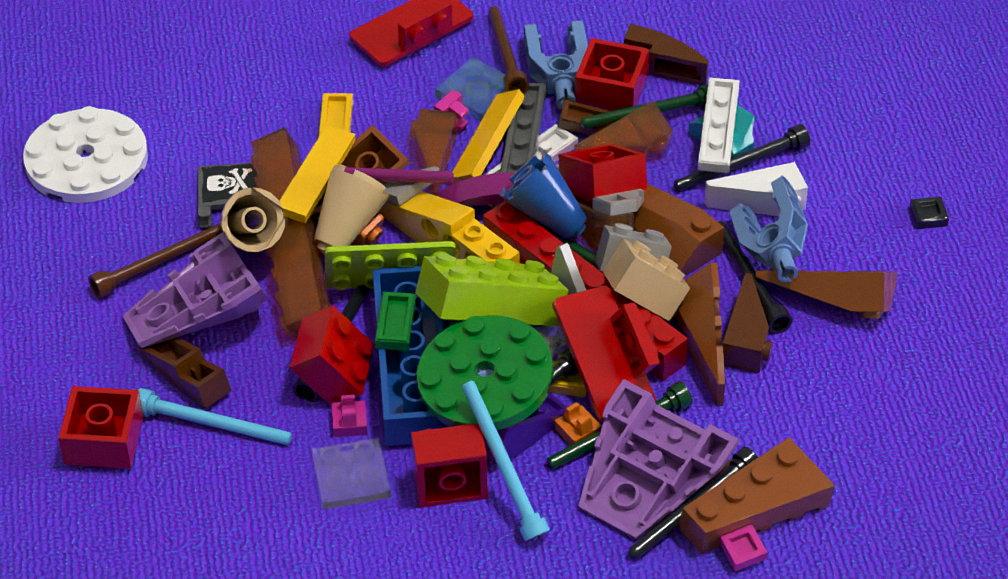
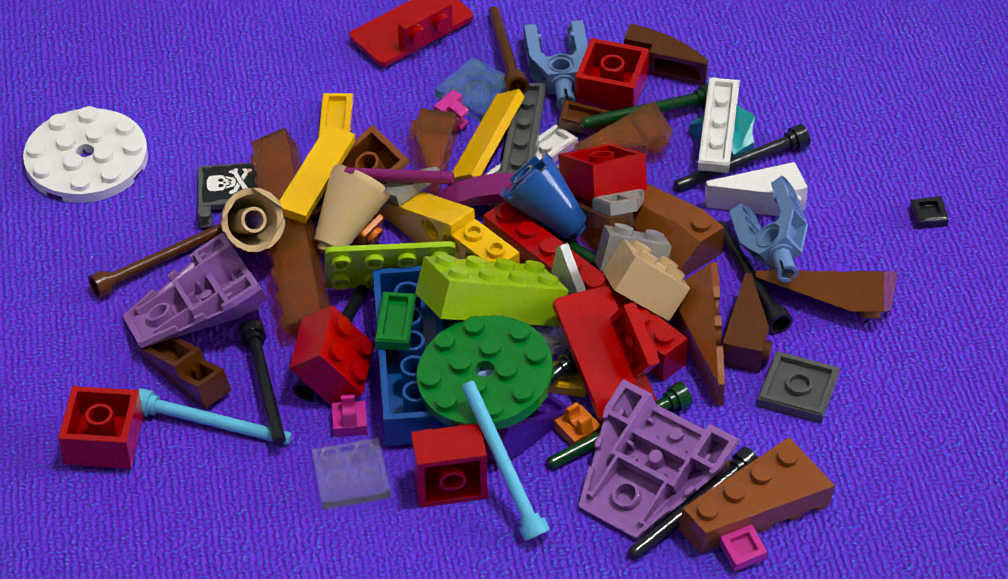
(253, 335): none -> black piece
(798, 387): none -> dark grey tile

